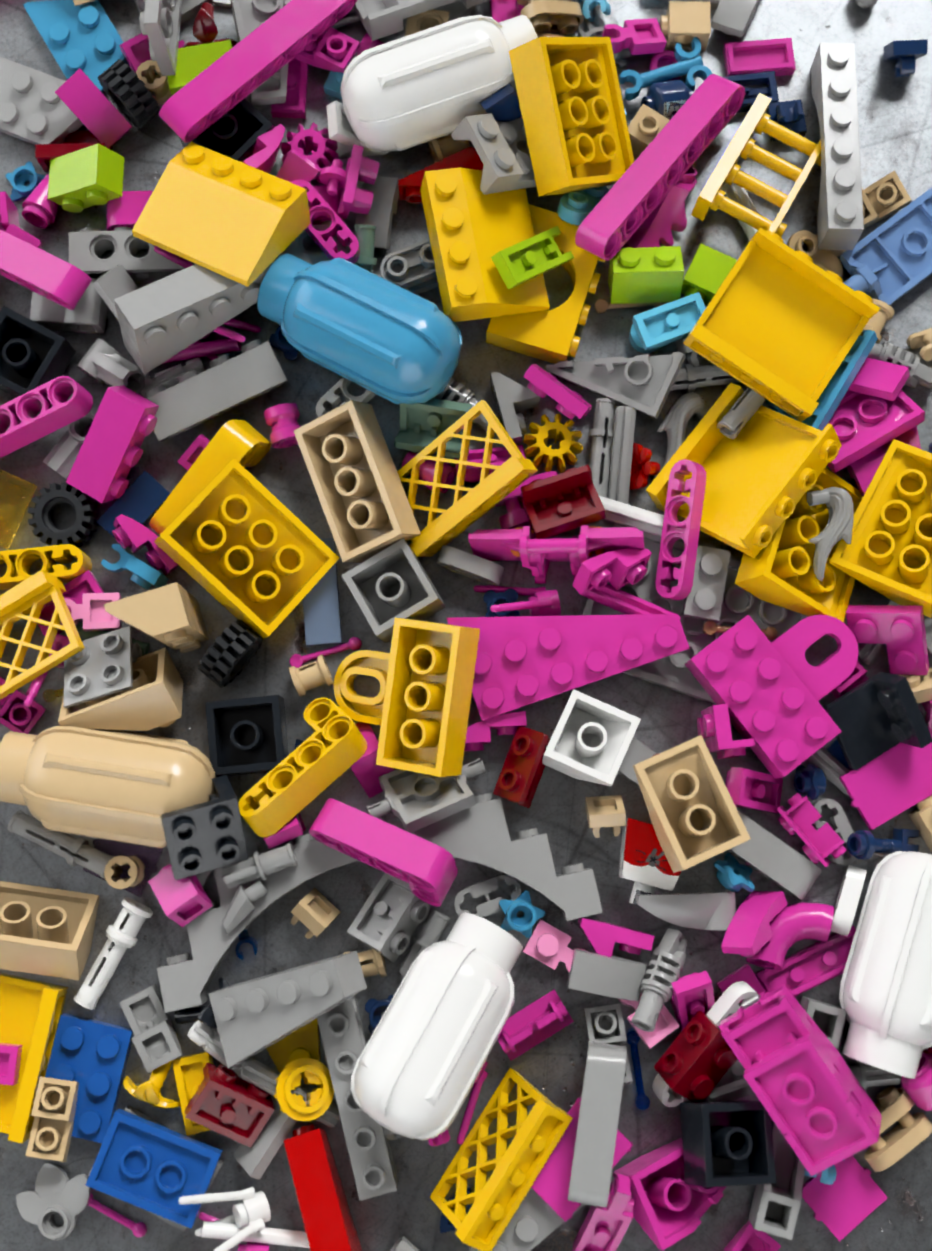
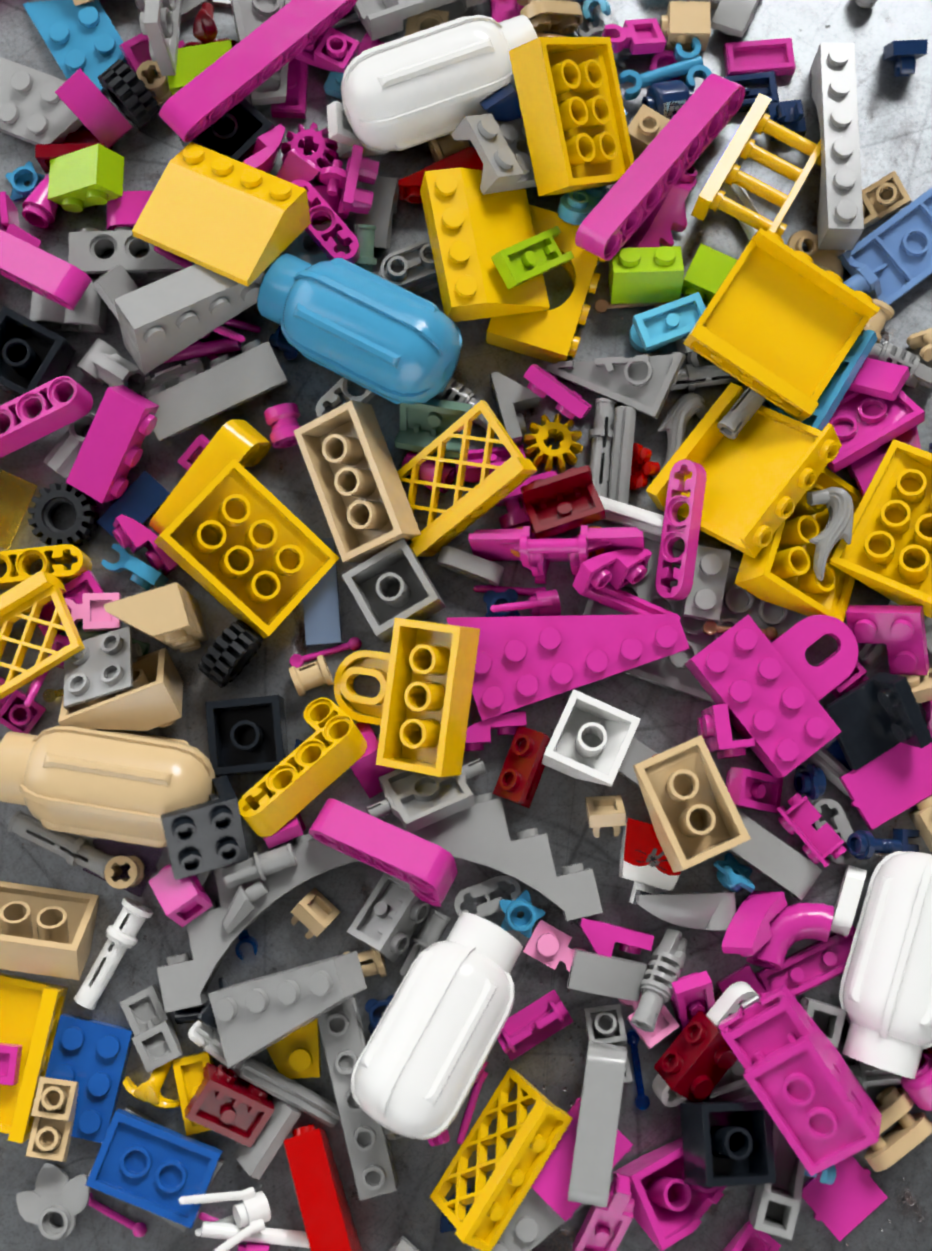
(317, 1100): yellow gear -> none

